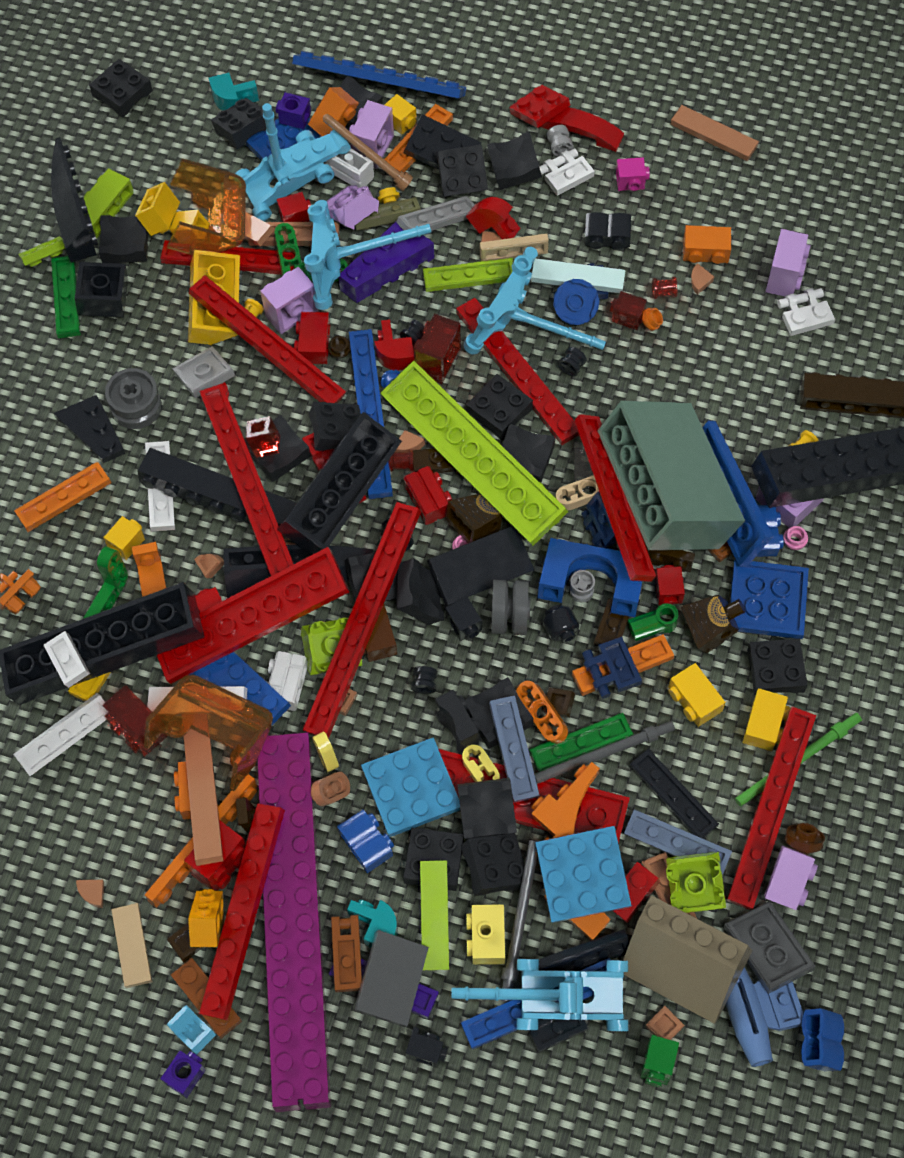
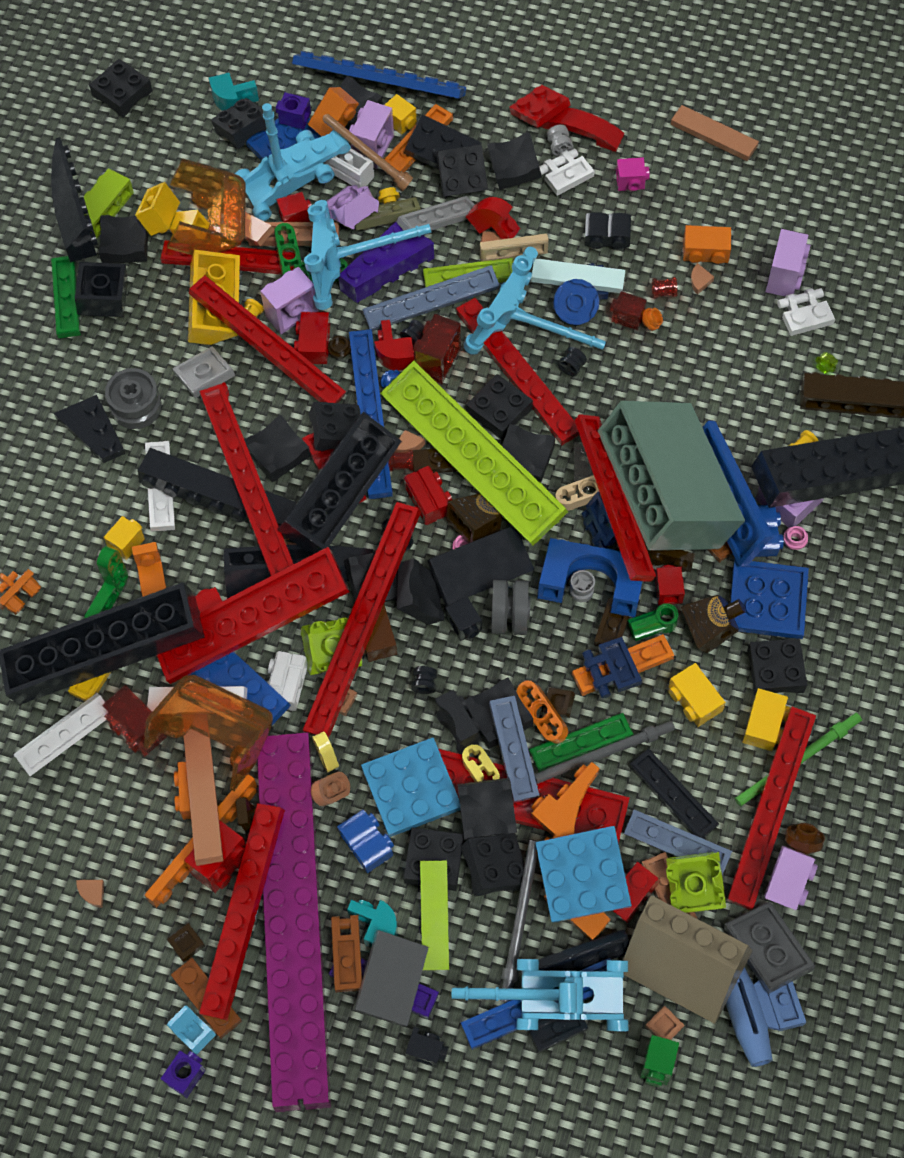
(50, 248): lime plate -> none
(62, 496): orange plate -> none
(66, 659): white plate -> none
(131, 945): tan tile -> none
(206, 918): light orange brick -> none
(209, 564): nougat tile -> none
(263, 436): clear red brick -> none
(432, 298): none -> sand blue tile
(487, 934): light yellow brick -> none
(561, 623): black head -> none
(822, 1040): blue brick -> none
(826, 362): none -> clear neon green plate

